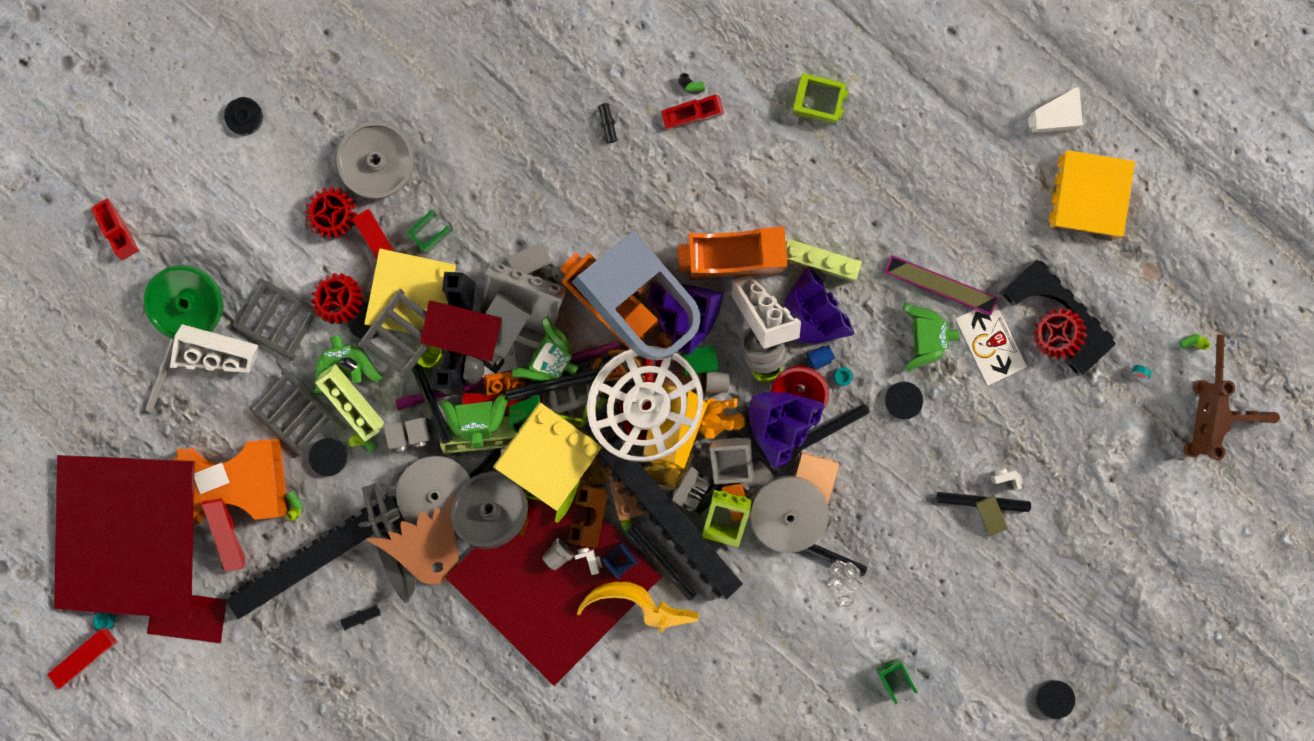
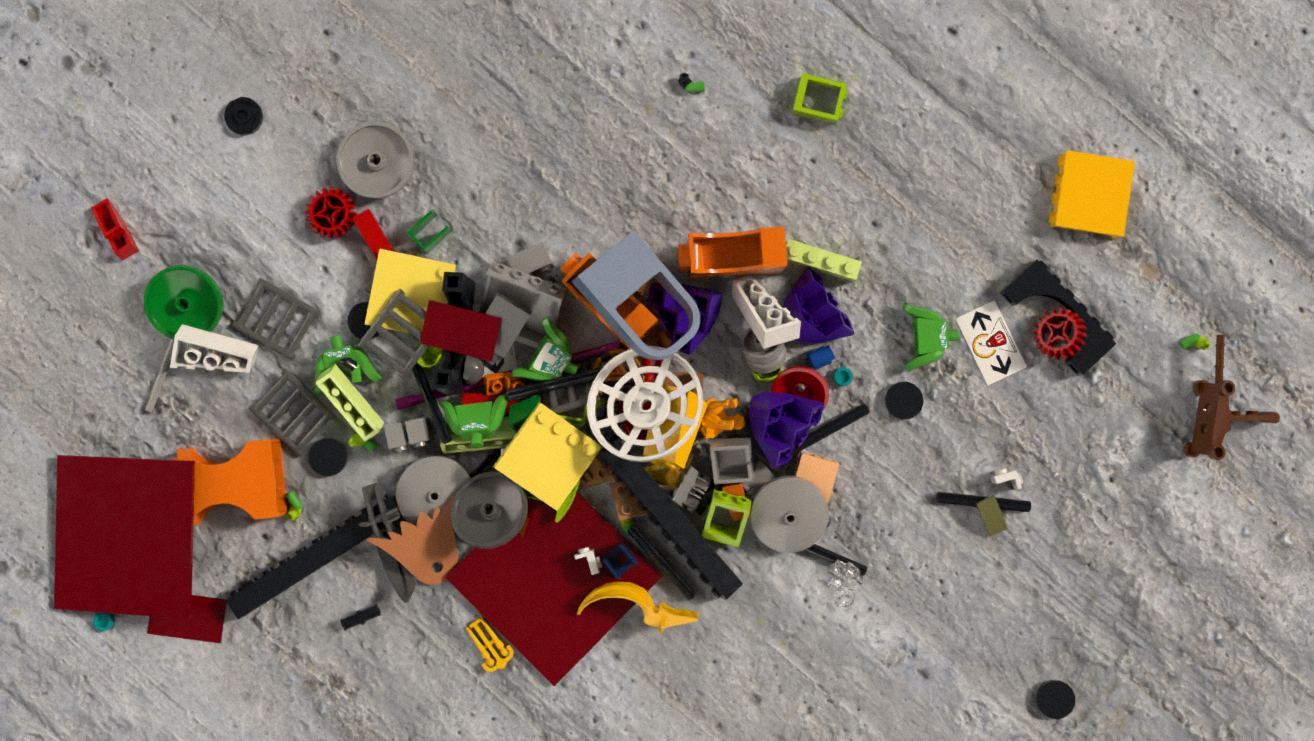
(82, 658): red slope -> none
(211, 478): white sticker -> none
(223, 534): red slope -> none
(324, 306): red gear -> none
(501, 662): none -> yellow piece
(557, 554): light grey piece -> none
(588, 530): reddish brown arch -> none
(607, 123): black pin -> none
(692, 112): red slope -> none
(702, 359): green piece -> none
(715, 382): light grey piece -> none
(890, 667): green piece -> none
(940, 285): olive tile -> none
(1059, 114): white slope -> none
(1141, 371): teal tile -> none

